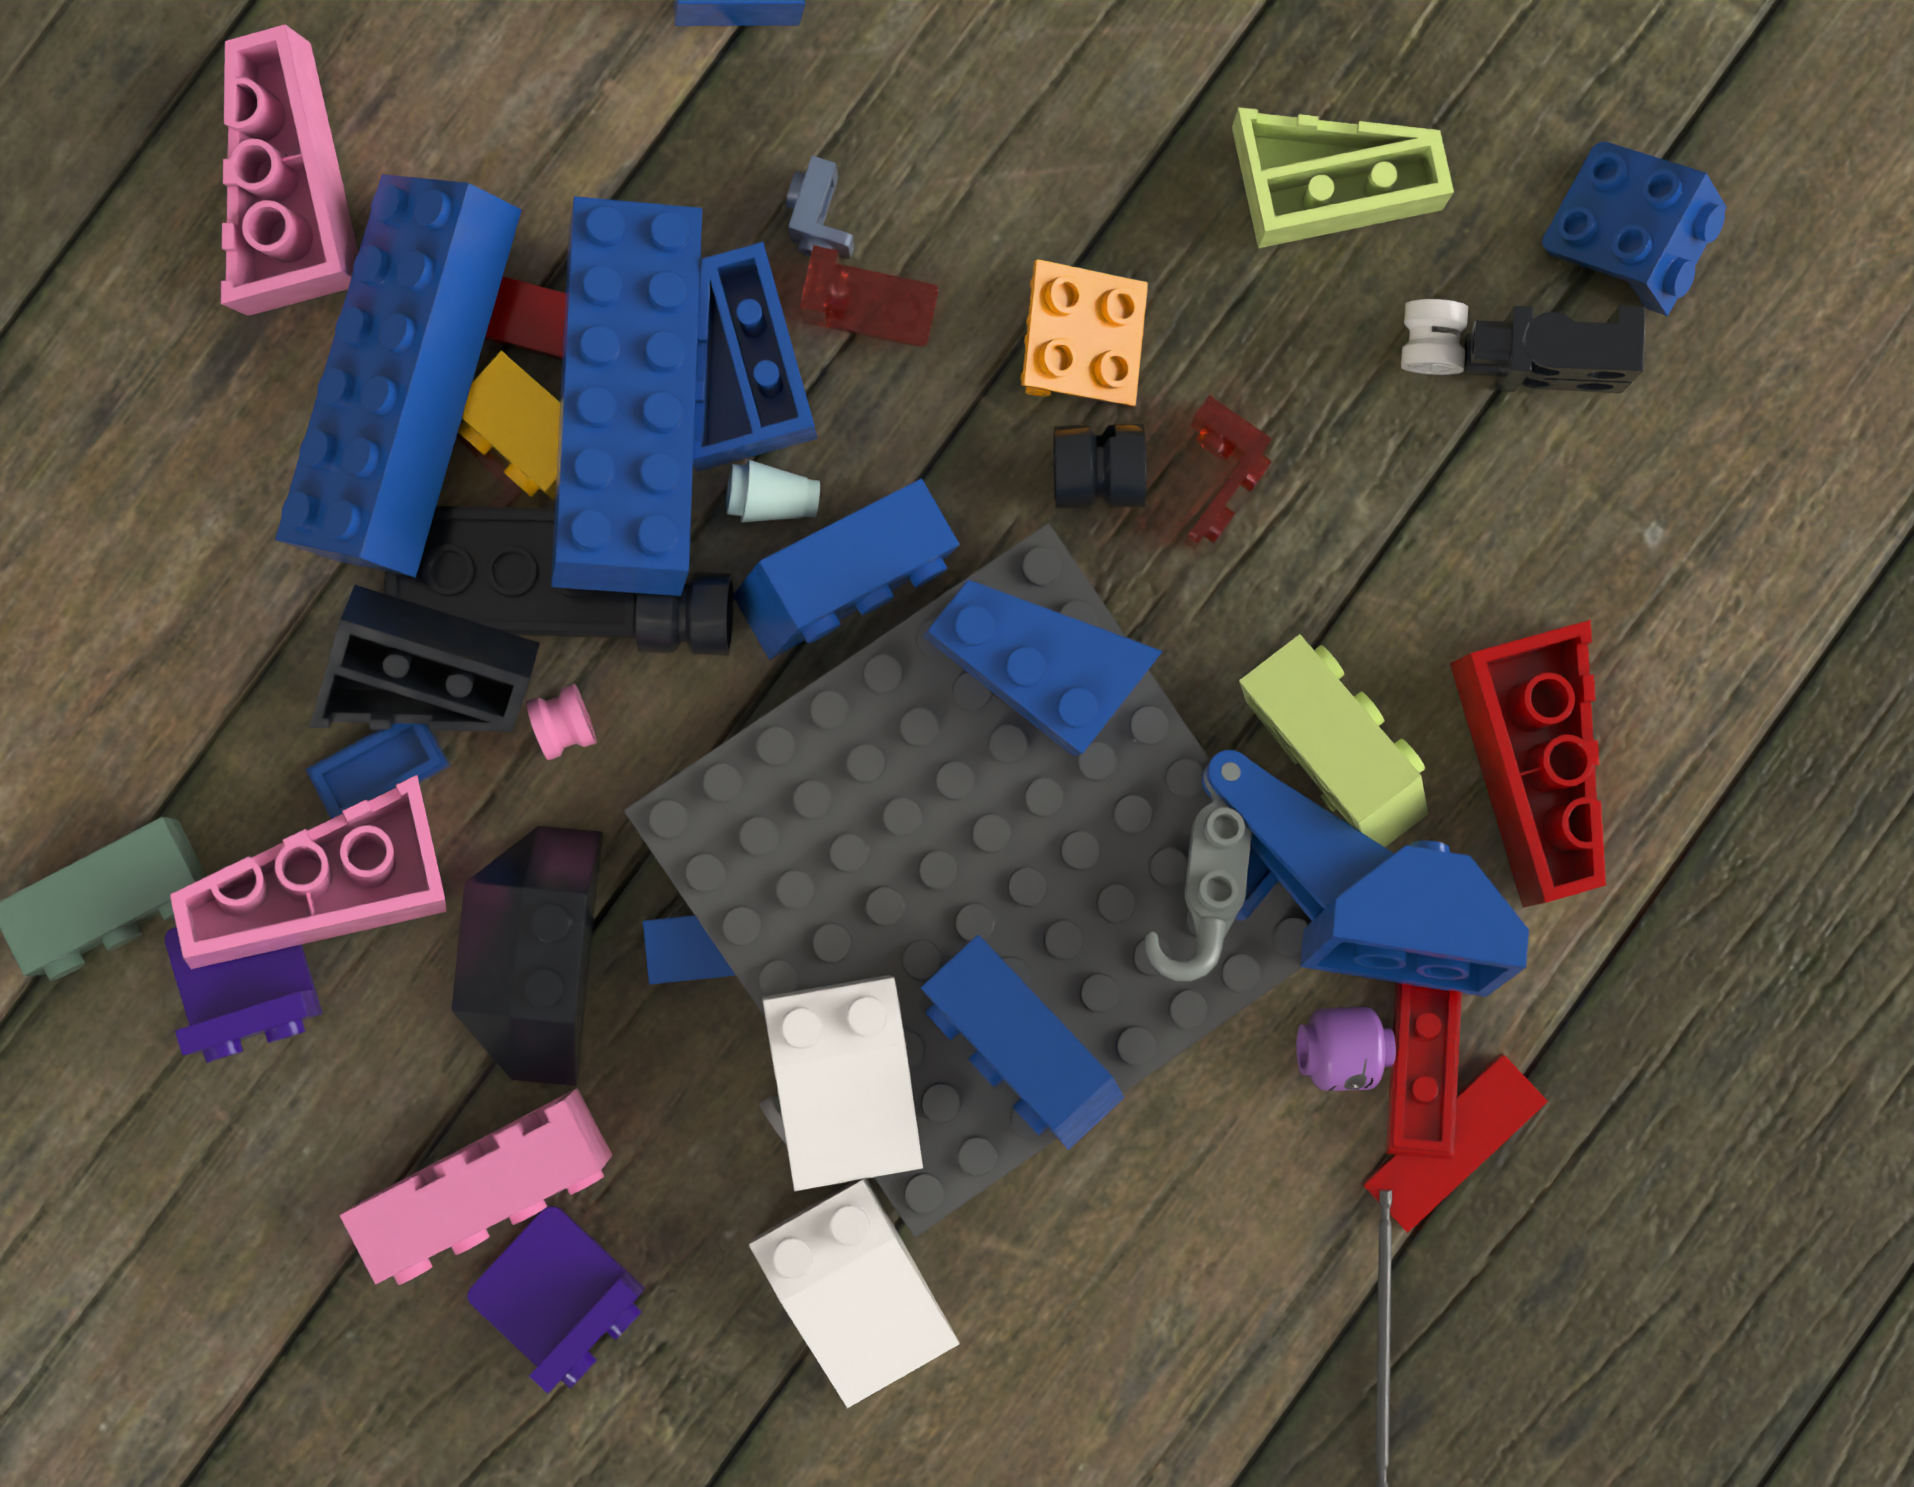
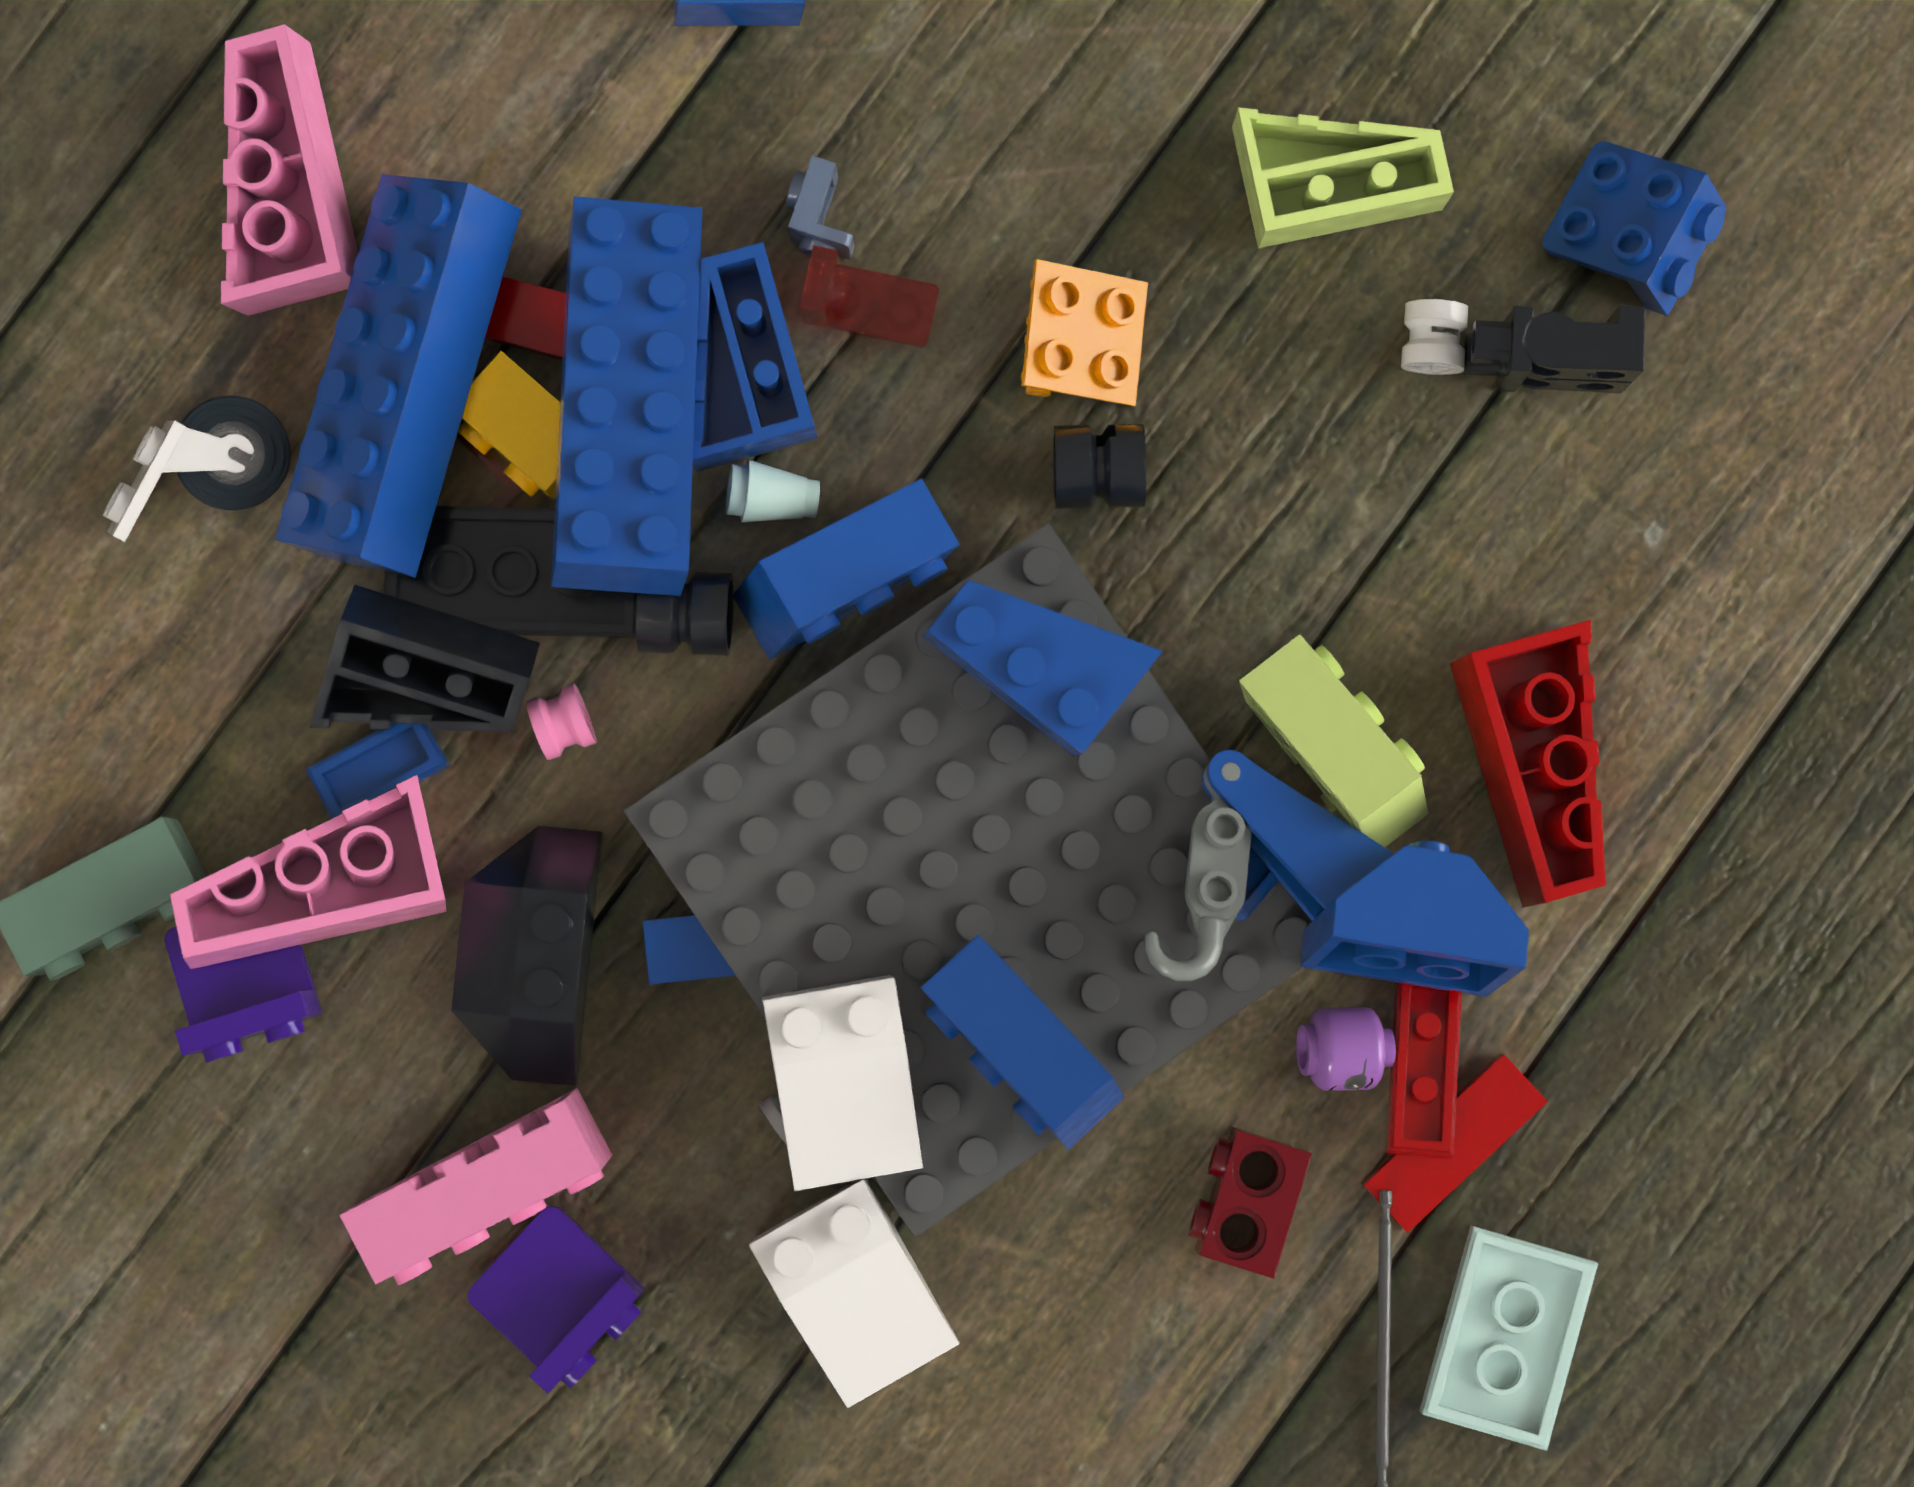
(223, 451): none -> plate
(1224, 435): clear red bracket -> none
(1268, 1205): none -> dark red brick
(1508, 1337): none -> light aqua tile

